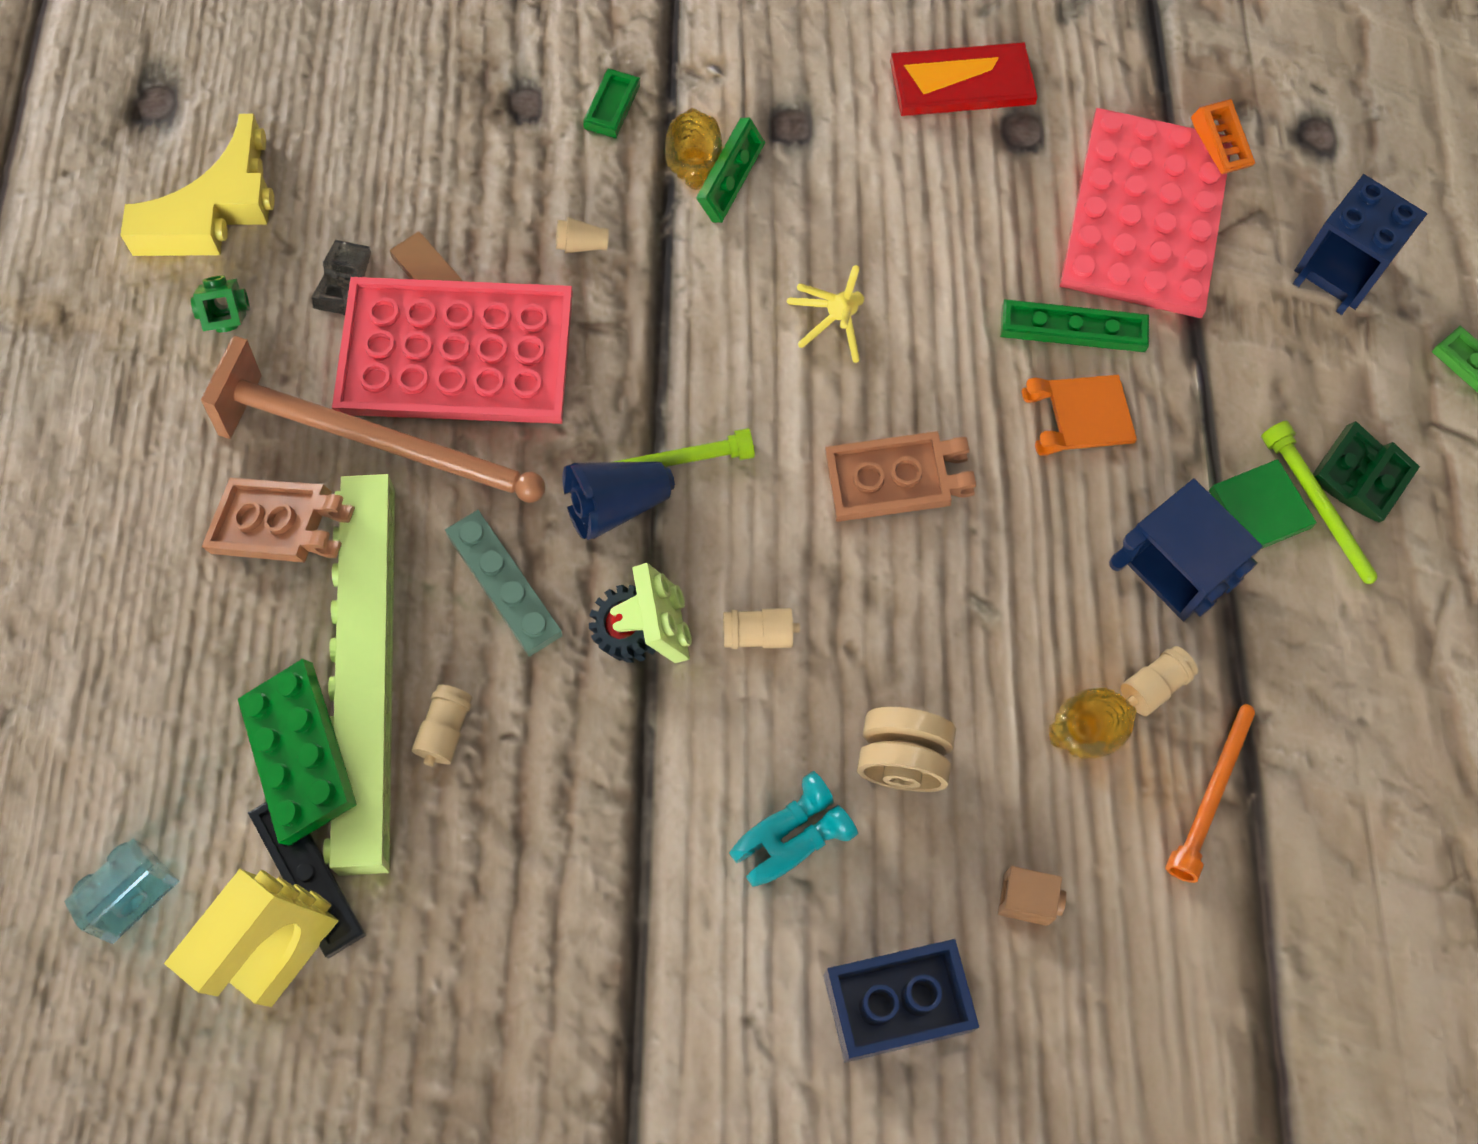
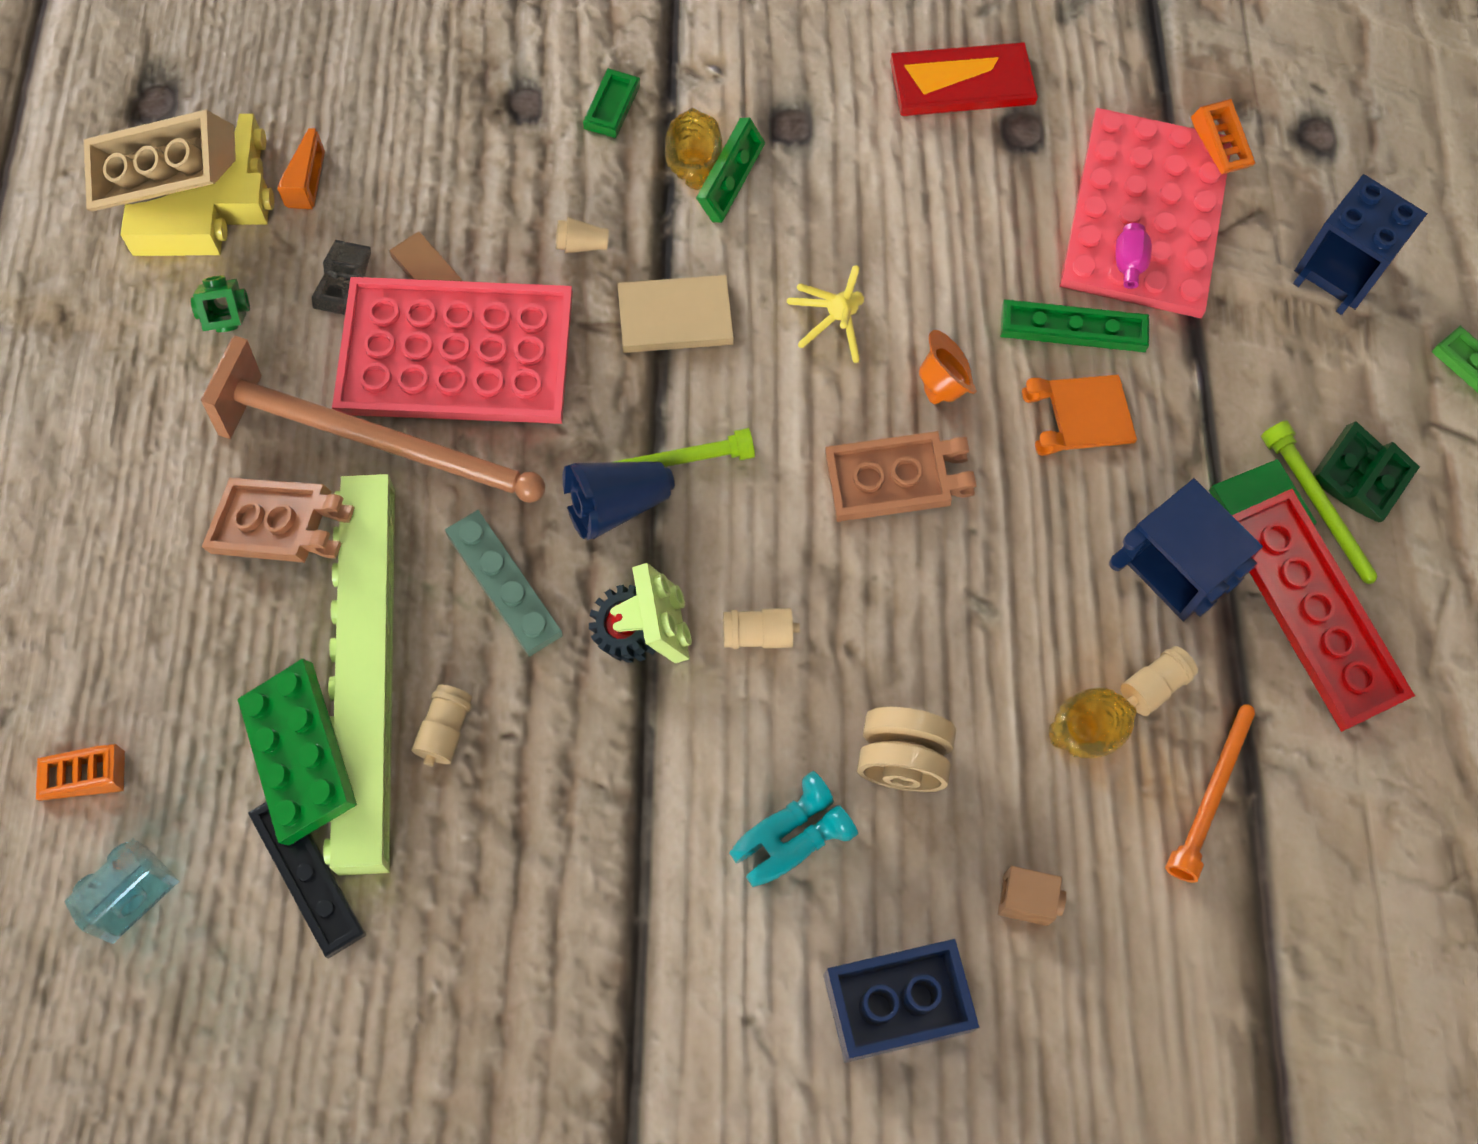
(112, 780): none -> orange slope
(157, 159): none -> tan slope
(253, 937): light yellow arch -> none
(302, 176): none -> orange slope
(675, 313): none -> tan tile
(945, 370): none -> orange piece
(1133, 253): none -> dark pink plant
(1321, 613): none -> red plate

